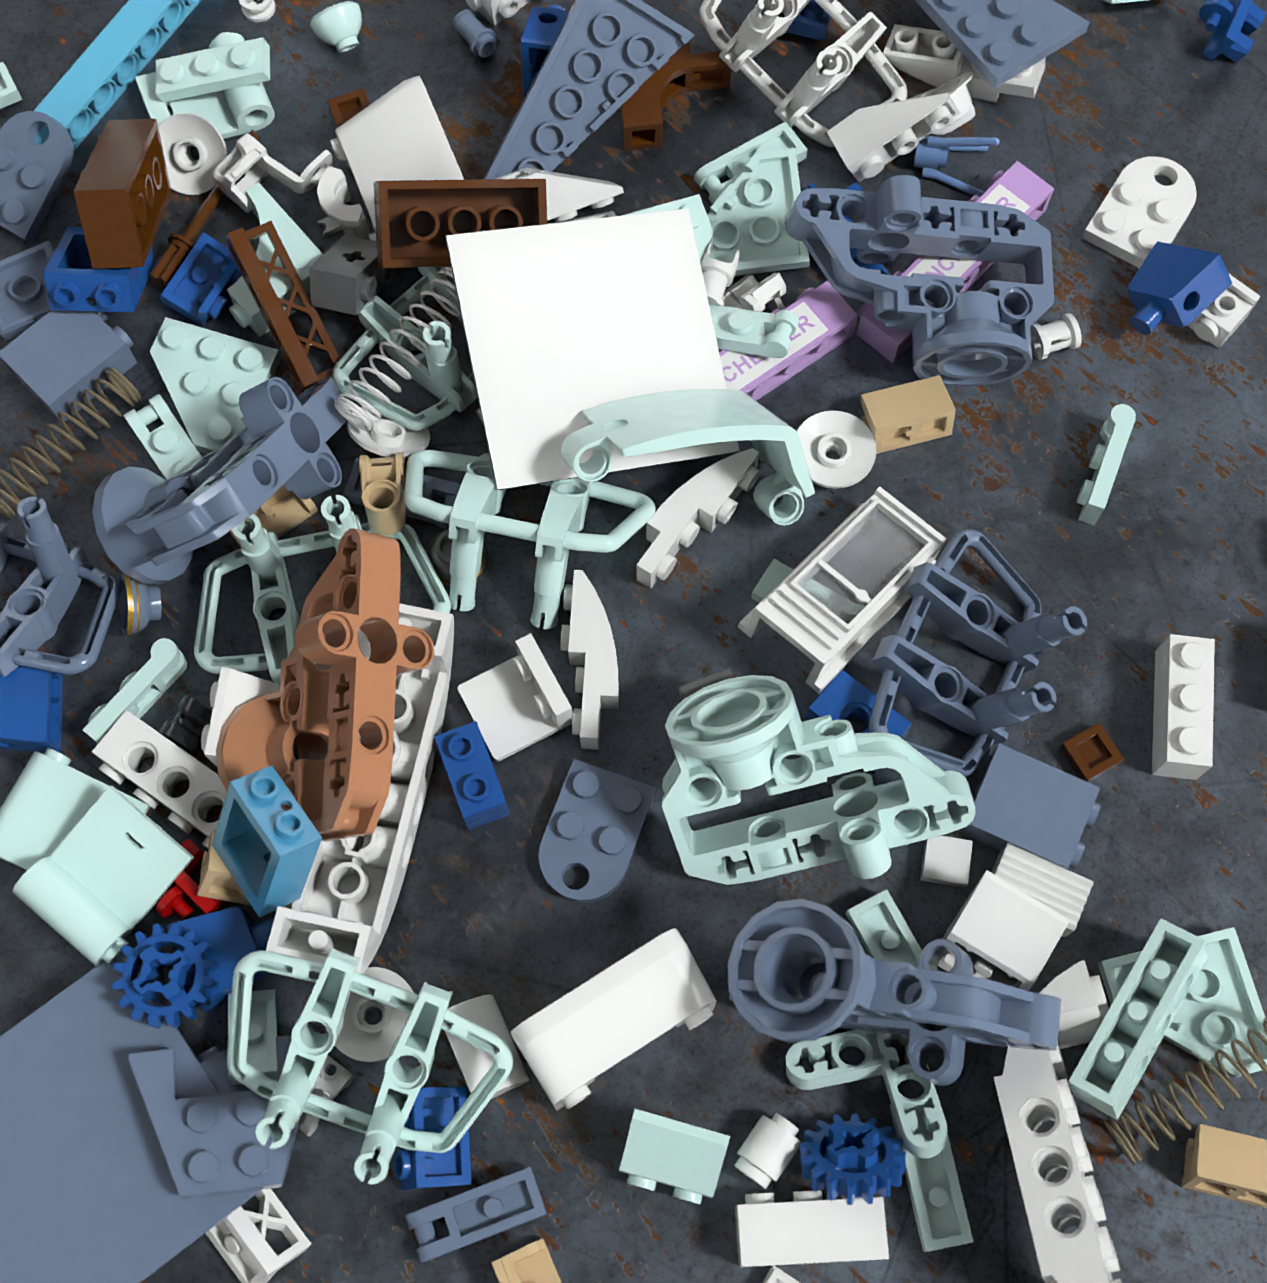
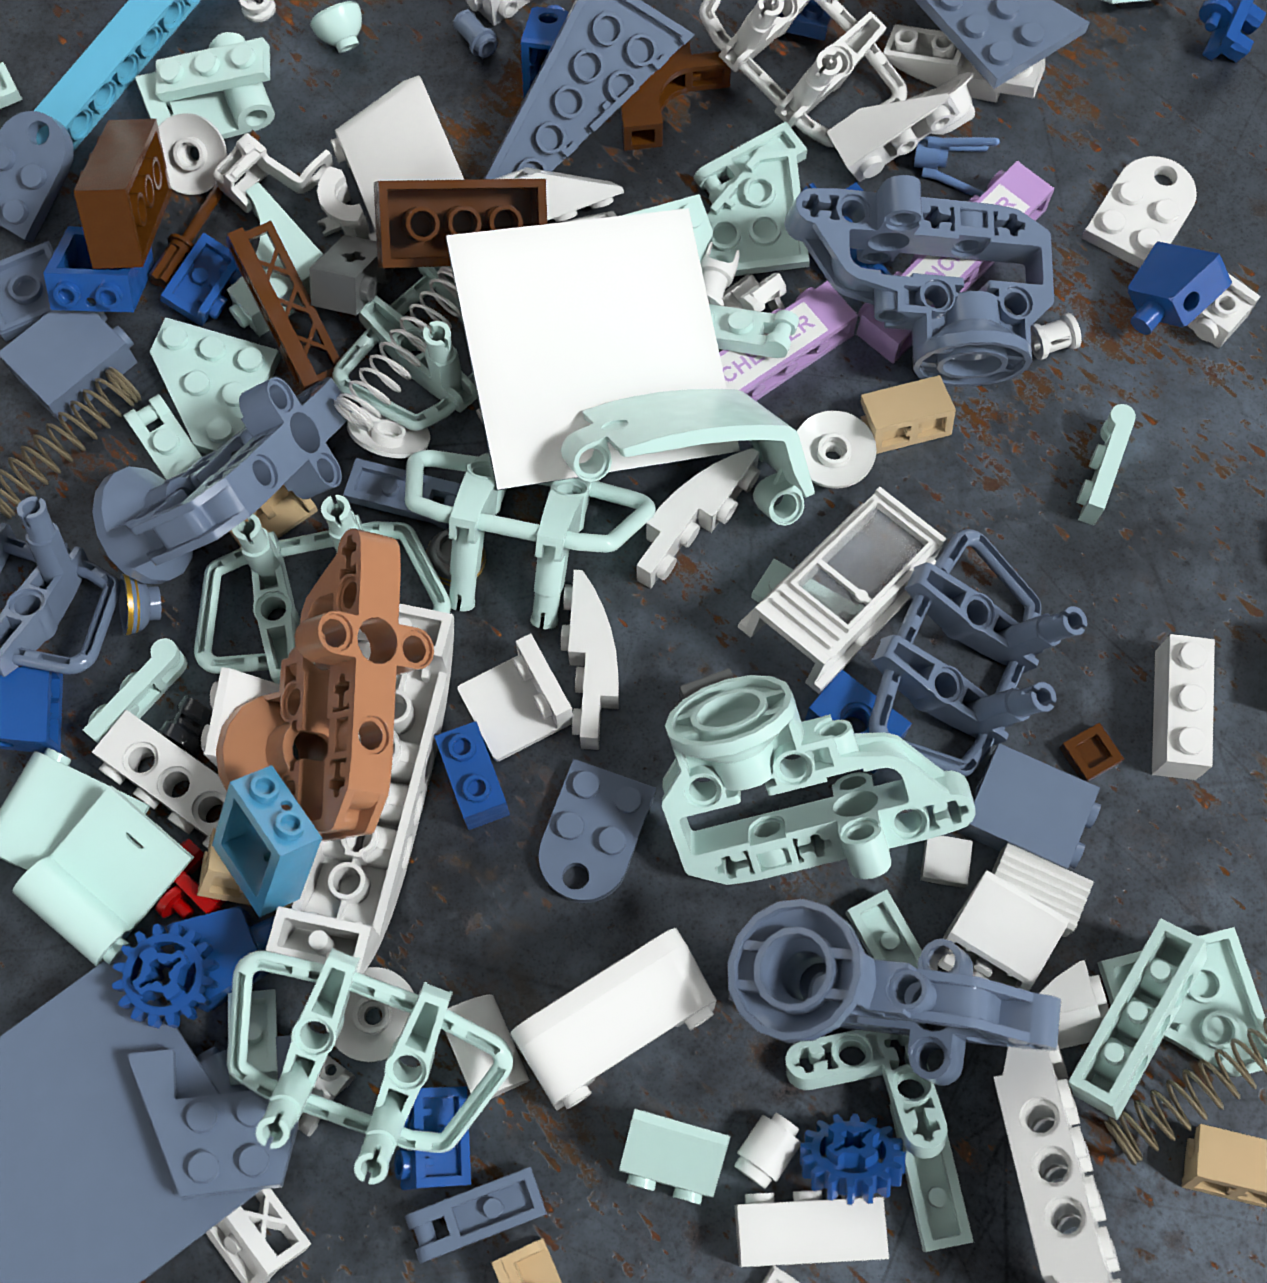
(347, 106): reddish brown tile -> none
(384, 486): tan piece -> none

